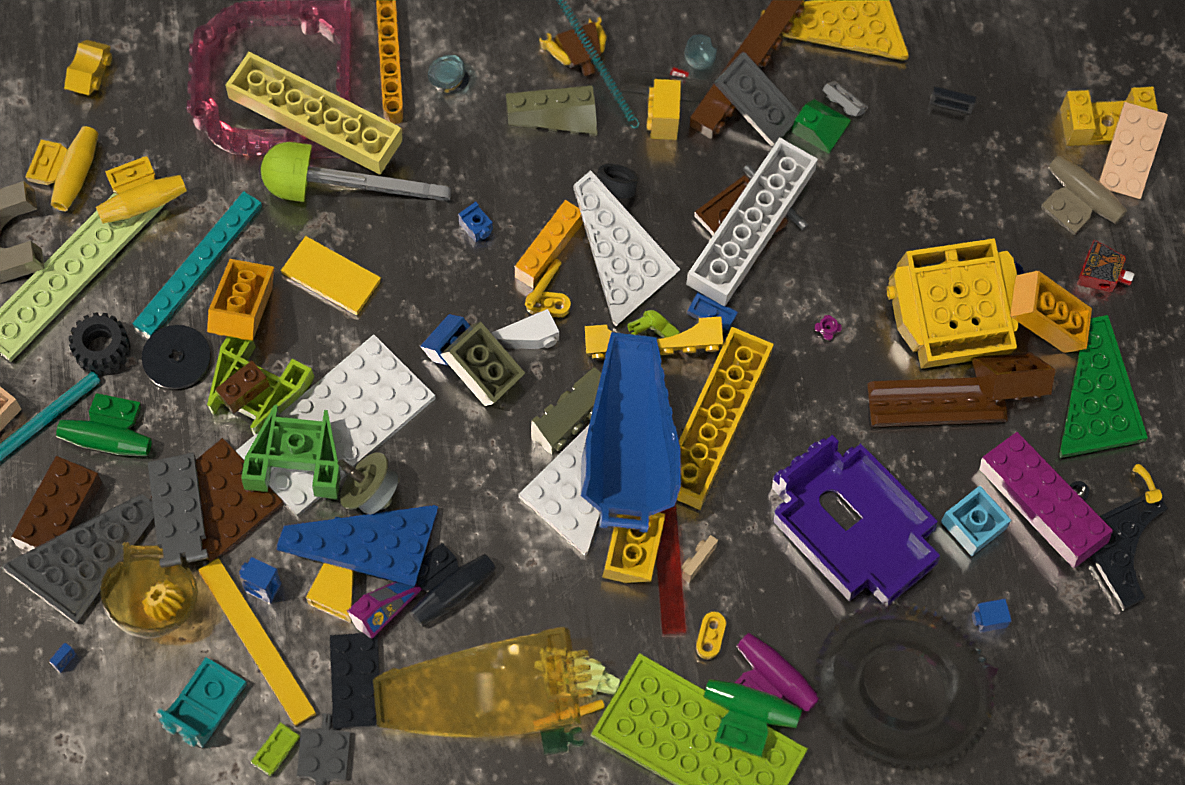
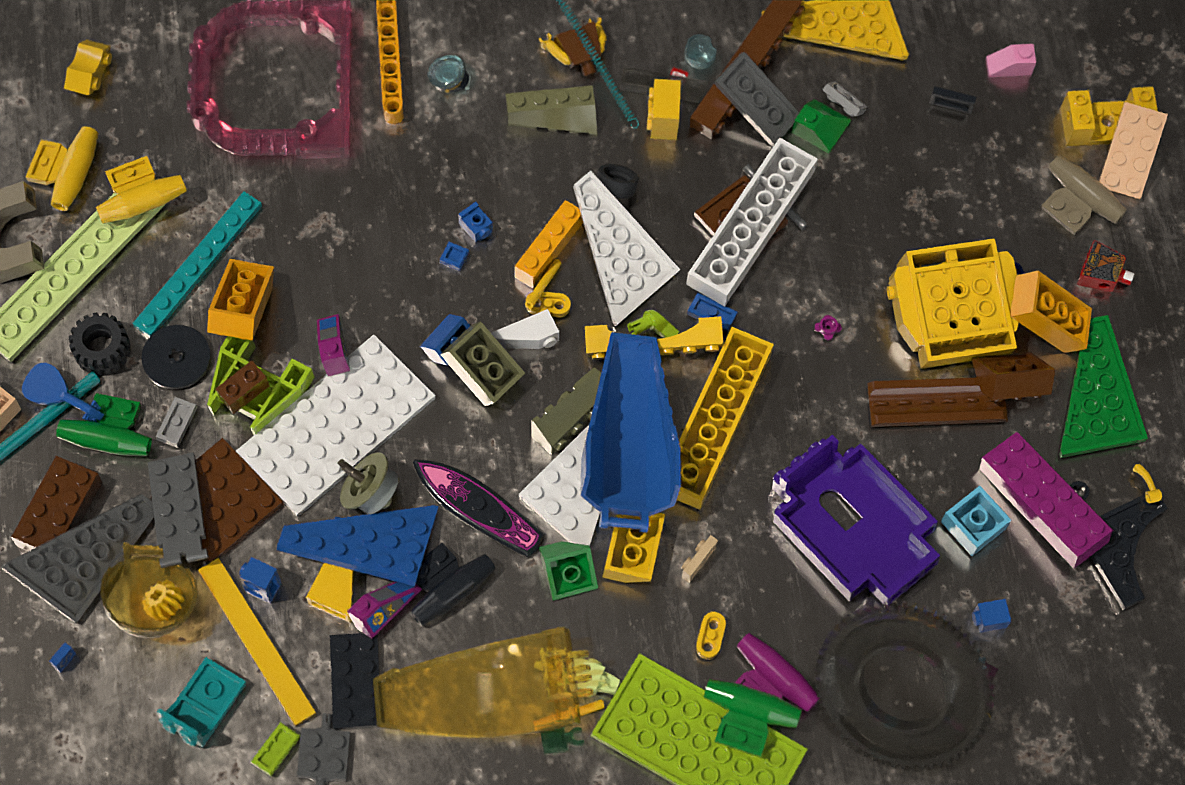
(48, 387): none -> blue piece
(176, 422): none -> light grey plate
(288, 170): piece -> none
(293, 445): bright green wedge -> none
(314, 112): light yellow brick -> none
(331, 275): yellow tile -> none
(332, 345): none -> magenta slope
(454, 256): none -> blue tile
(479, 507): none -> black piece
(568, 568): none -> green slope
(670, 577): clear red tile -> none
(1012, 61): none -> bright pink slope

